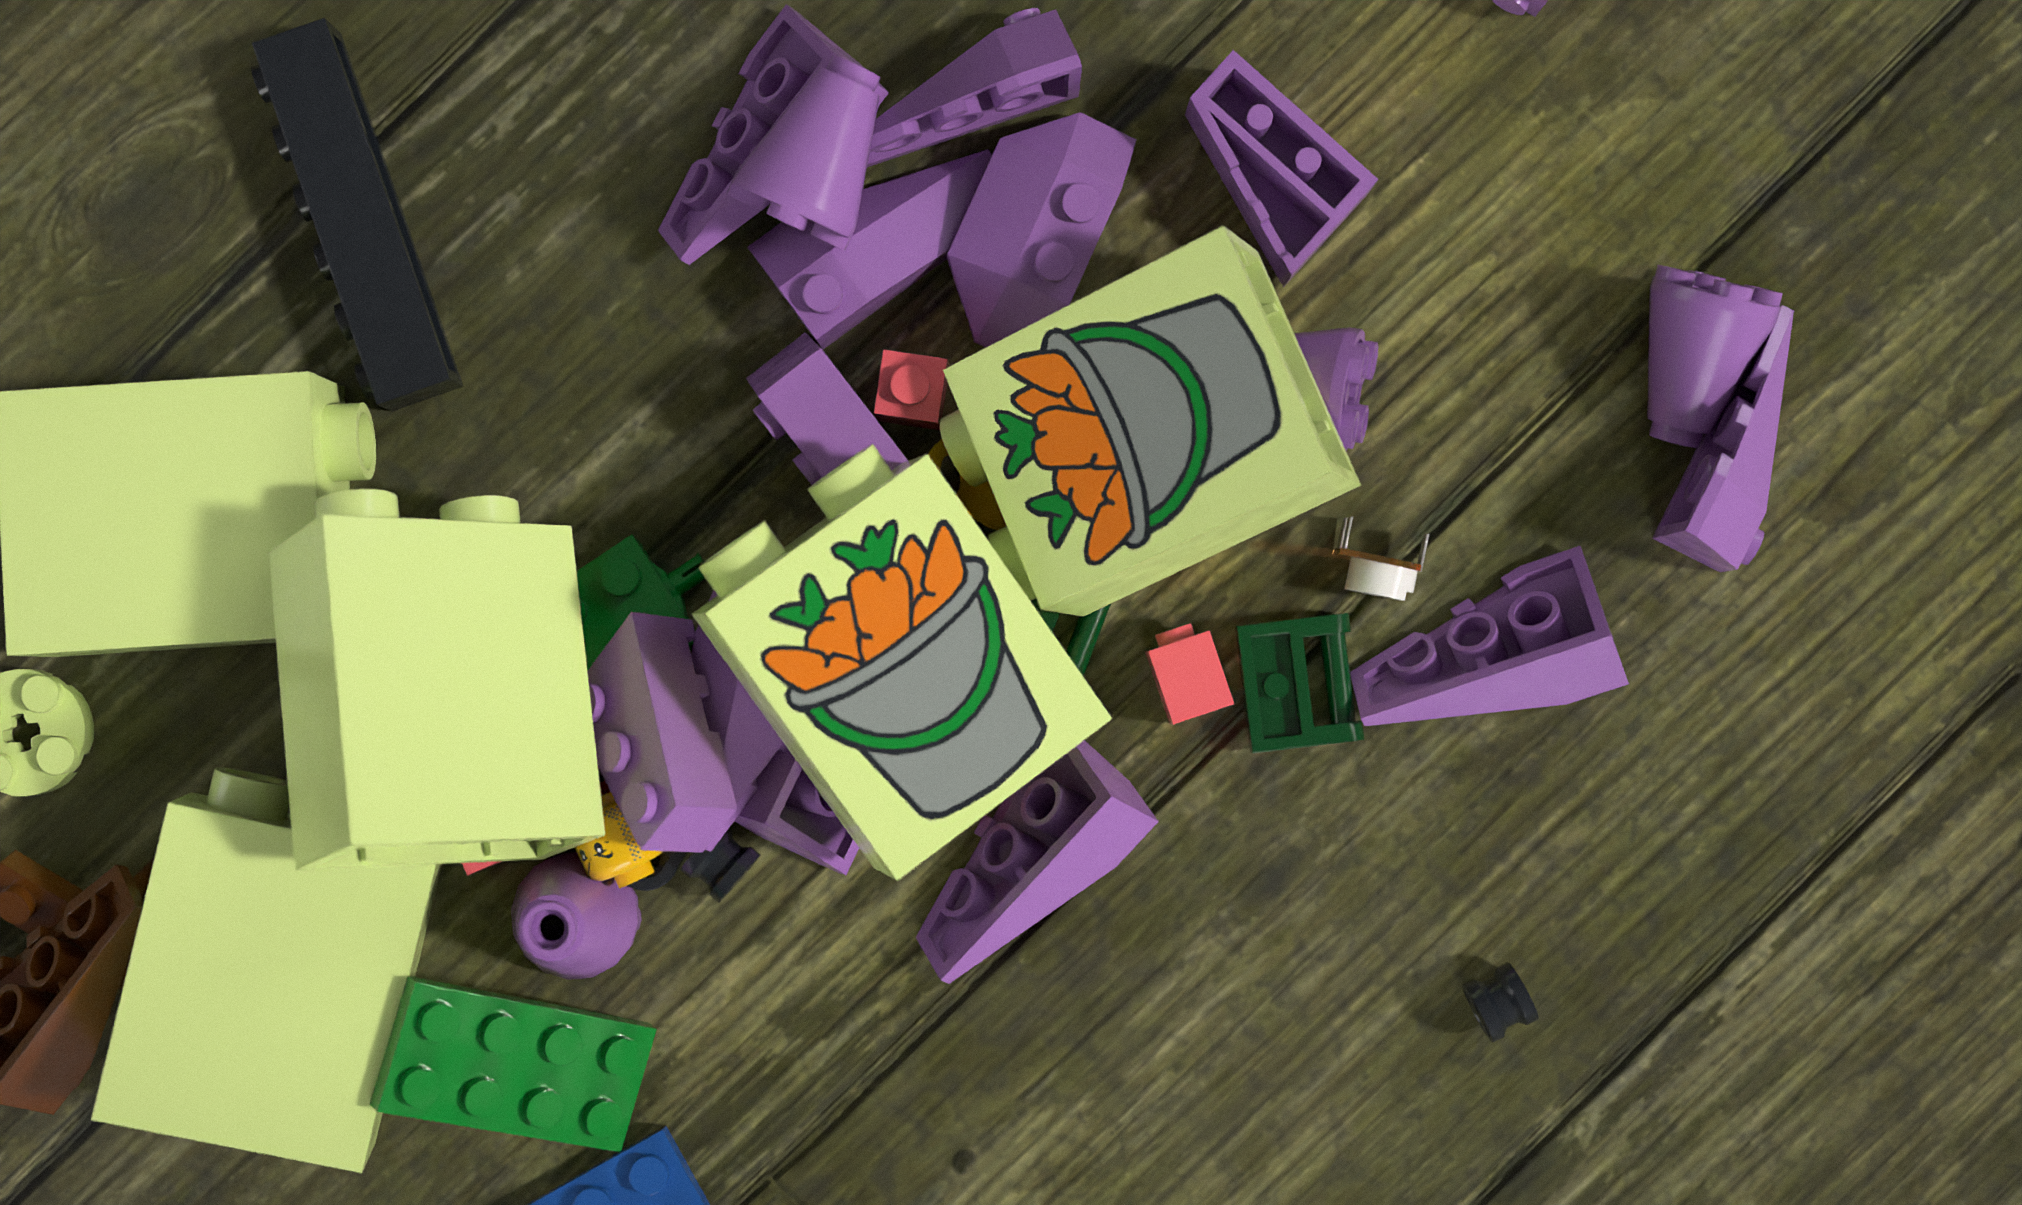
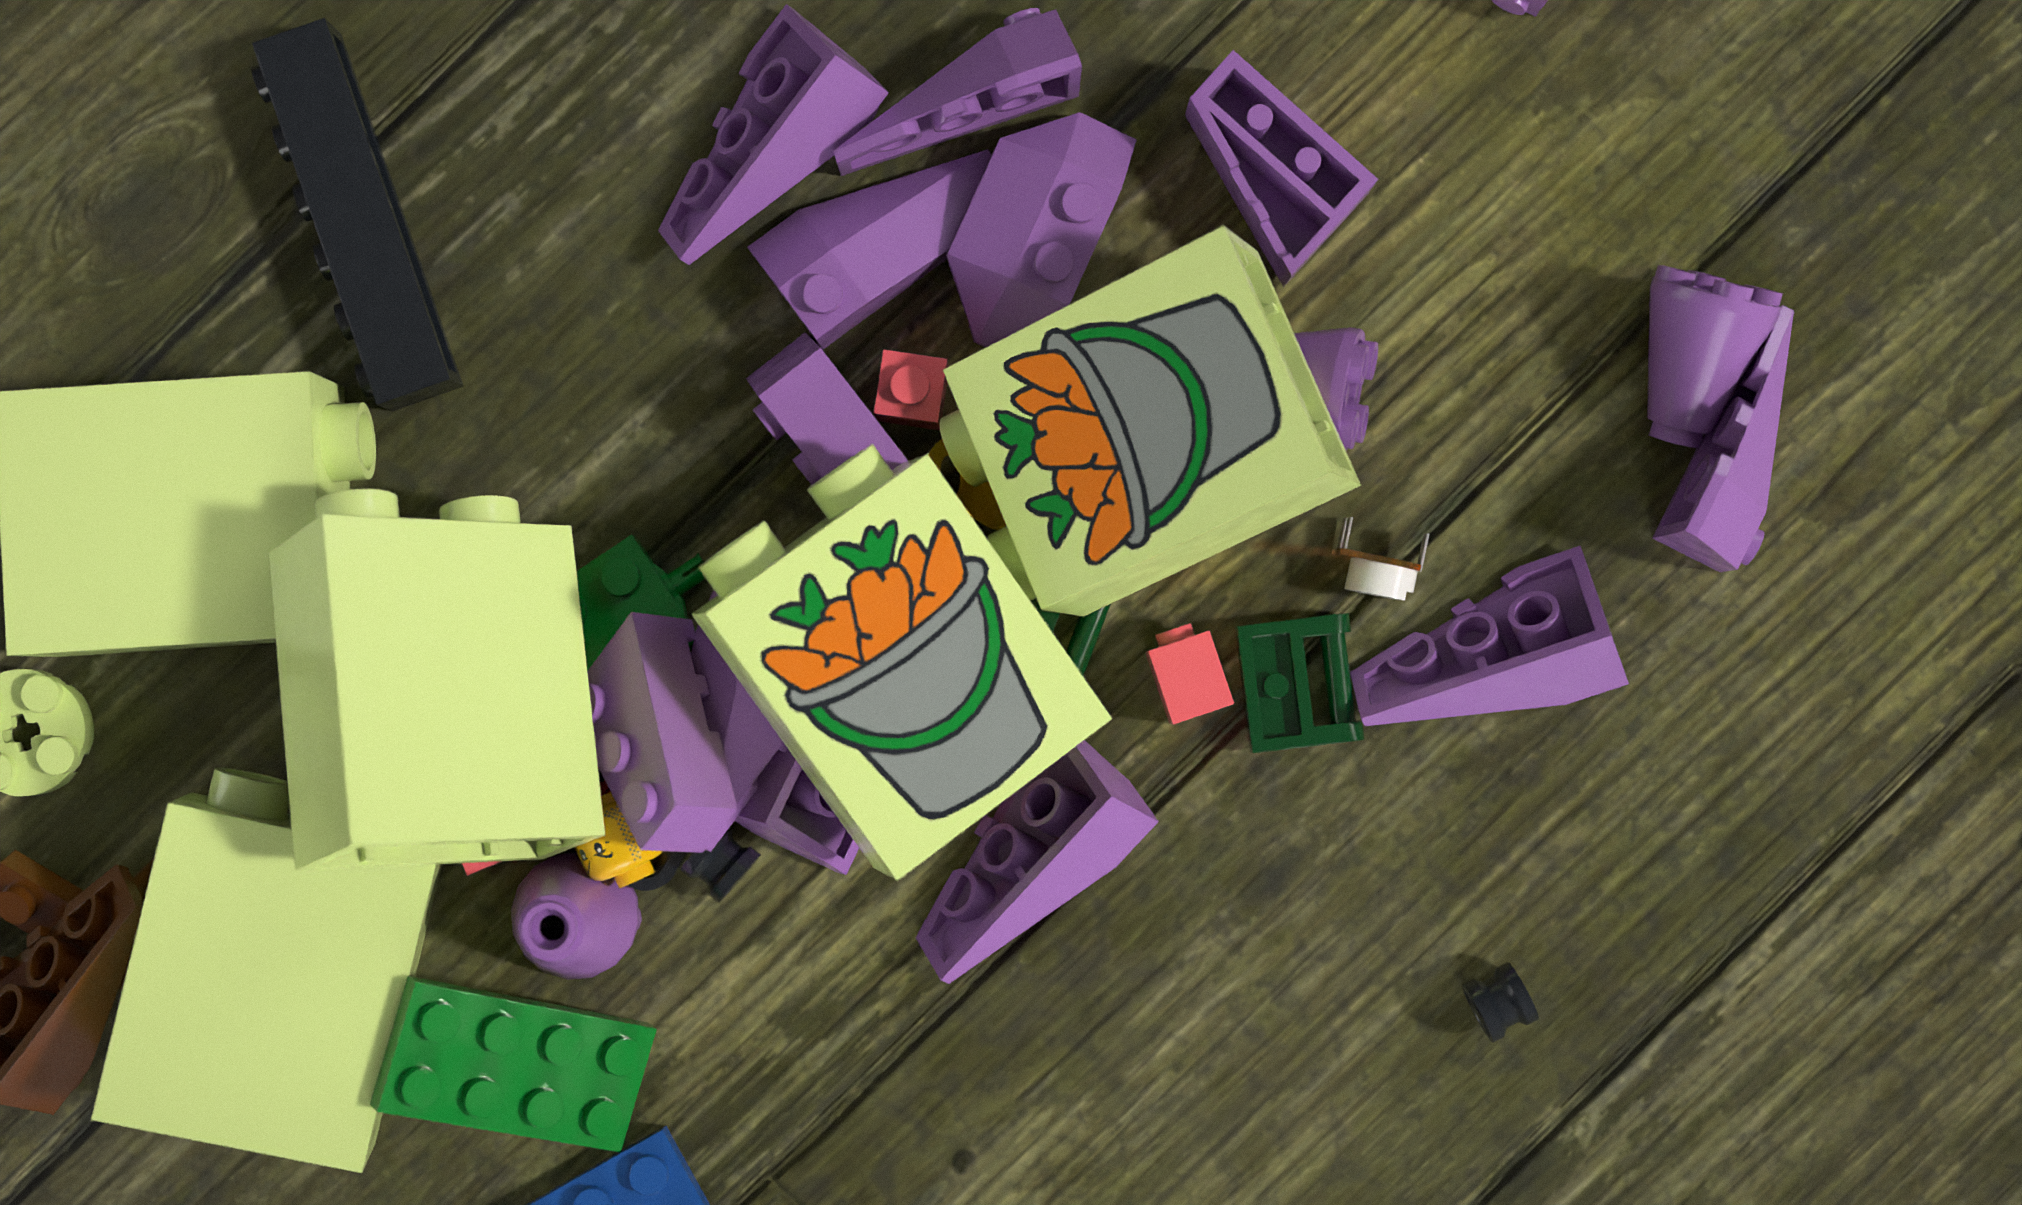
(816, 154): medium lavender cone -> none

